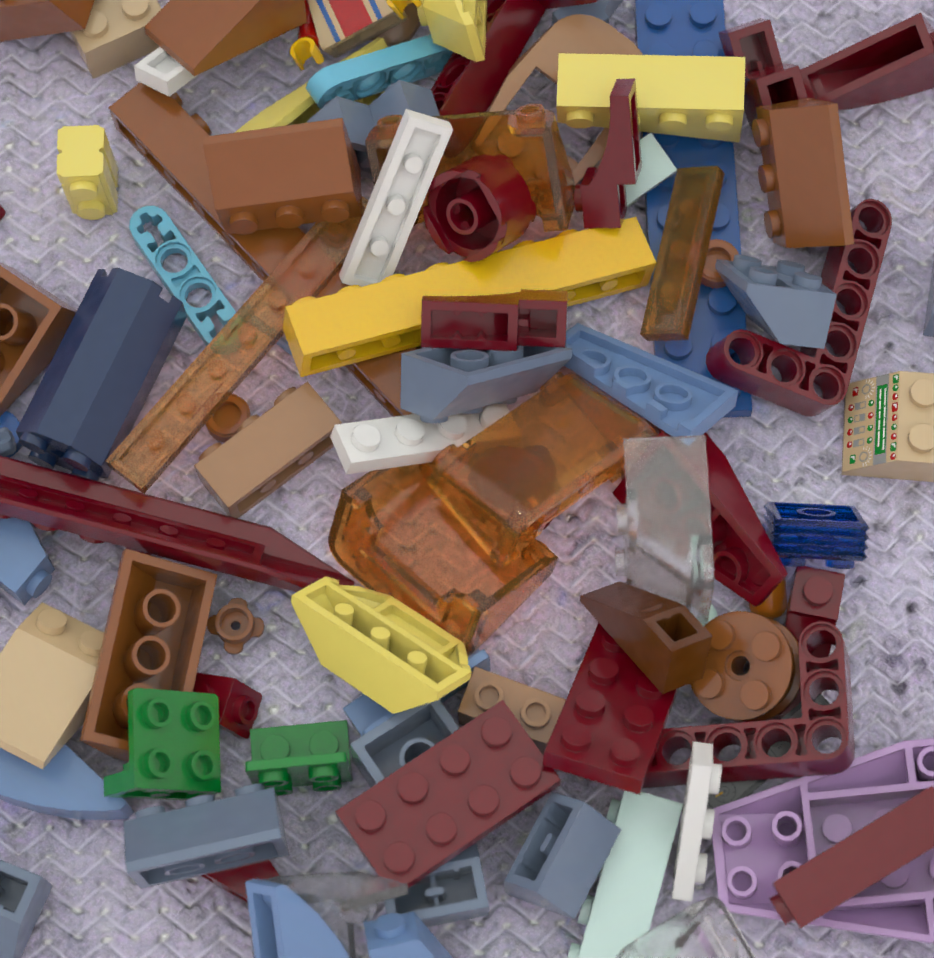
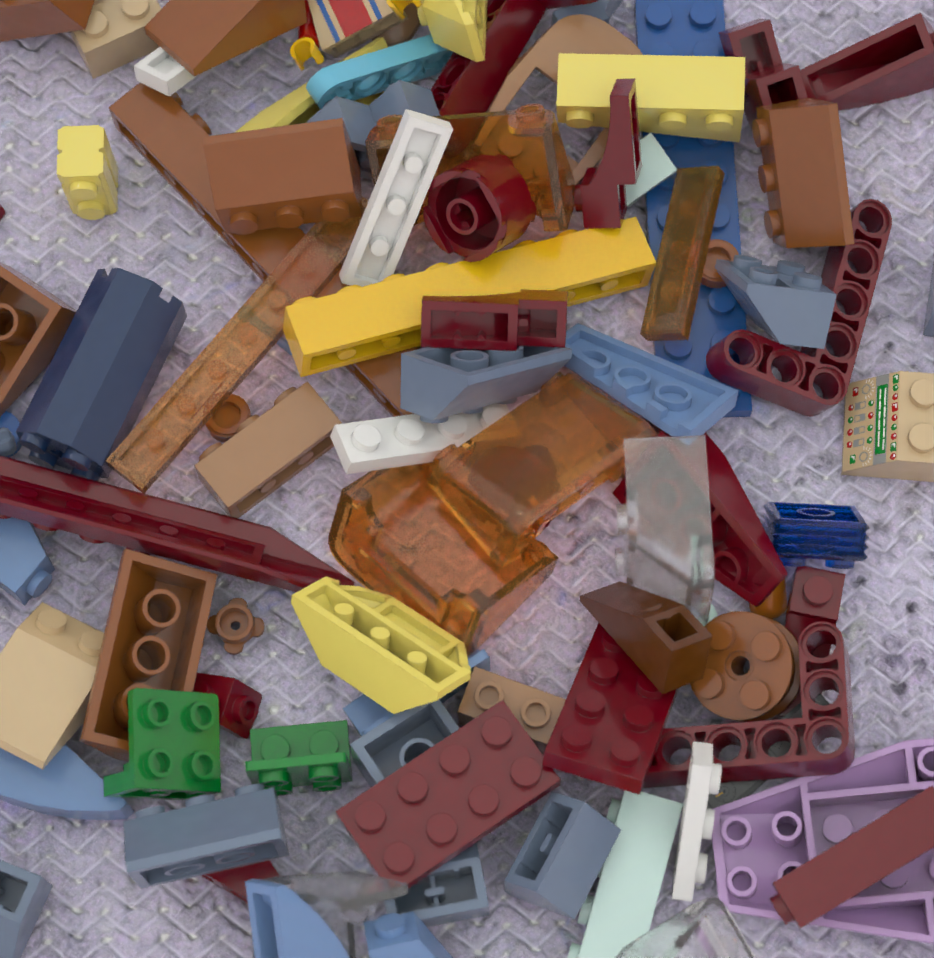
(188, 279): medium azure beam -> none

